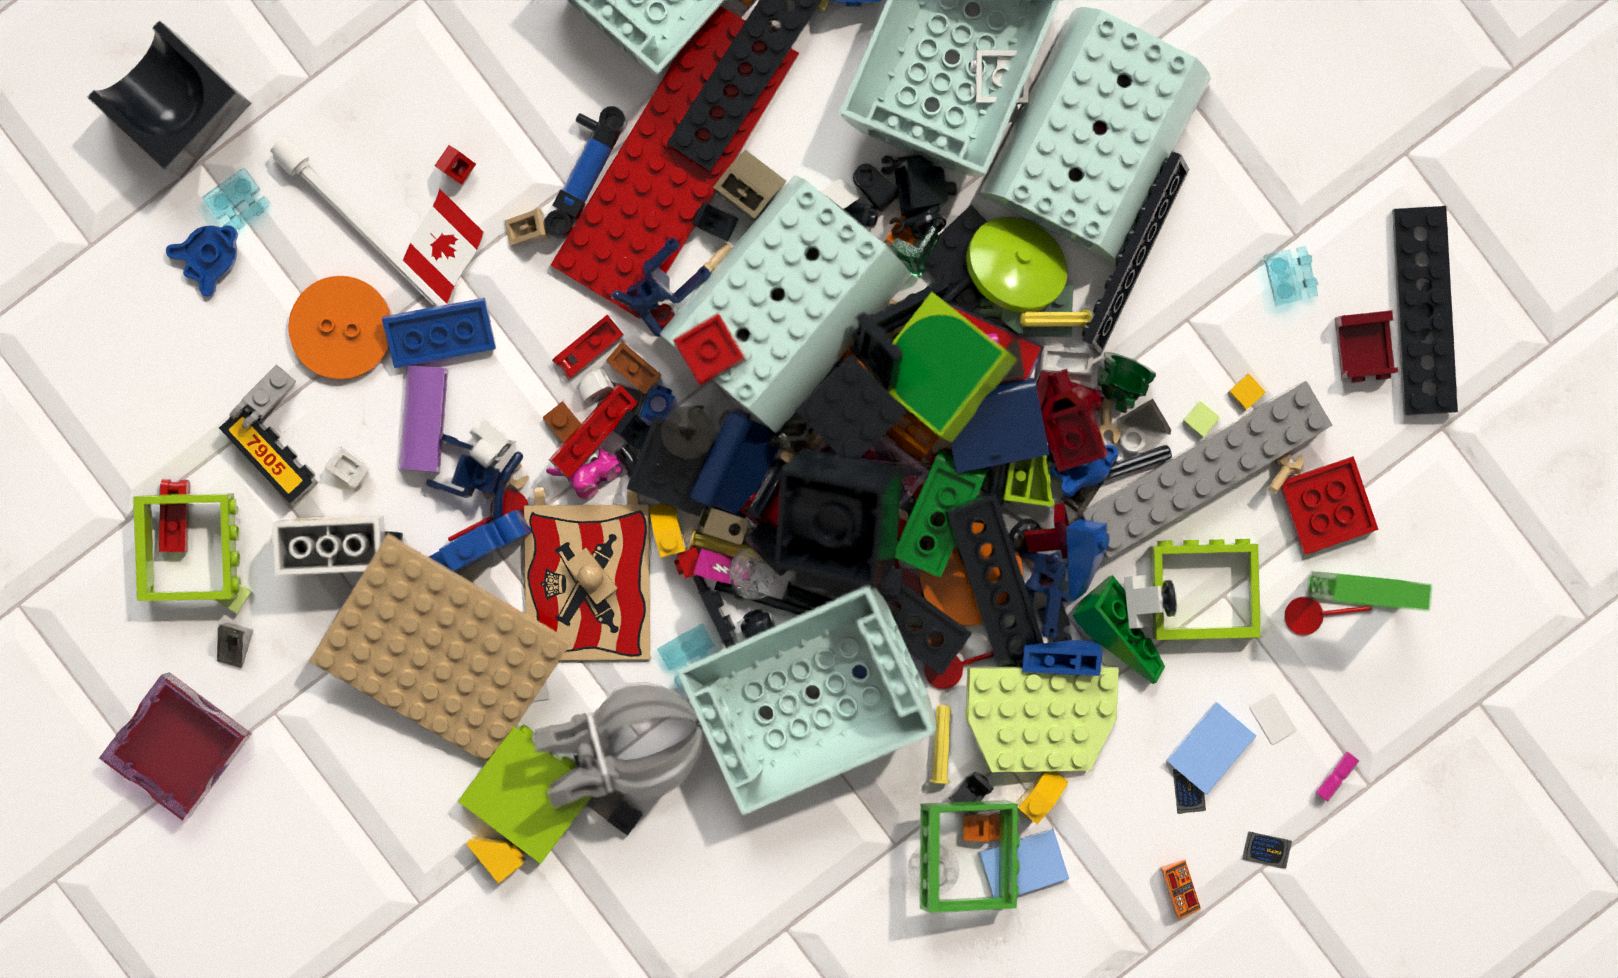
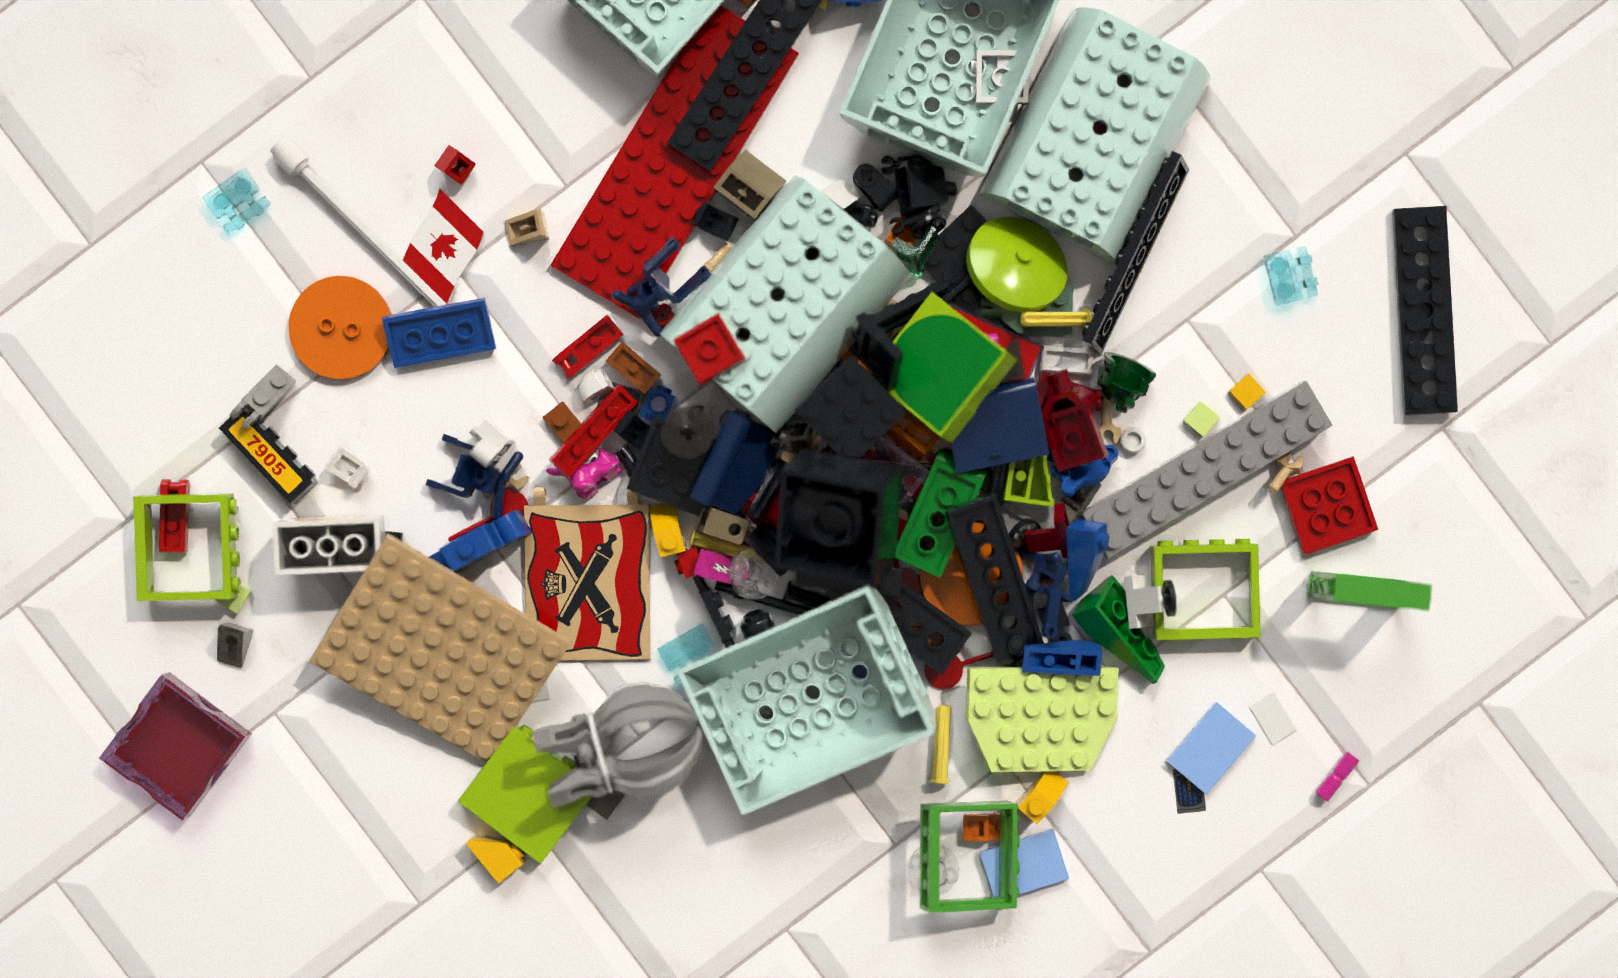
(172, 102): black piece -> none
(208, 255): blue tile -> none
(423, 418): medium lavender brick -> none
(572, 197): piece -> none
(591, 575): tan tile -> none
(625, 817): black tile -> none
(972, 788): black bracket -> none
(1139, 461): black axle -> none
(1146, 417): clear smoke slope -> none
(1180, 888): slope -> none
(1267, 849): sticker -> none
(1306, 615): red piece -> none
(1365, 346): dark red panel -> none

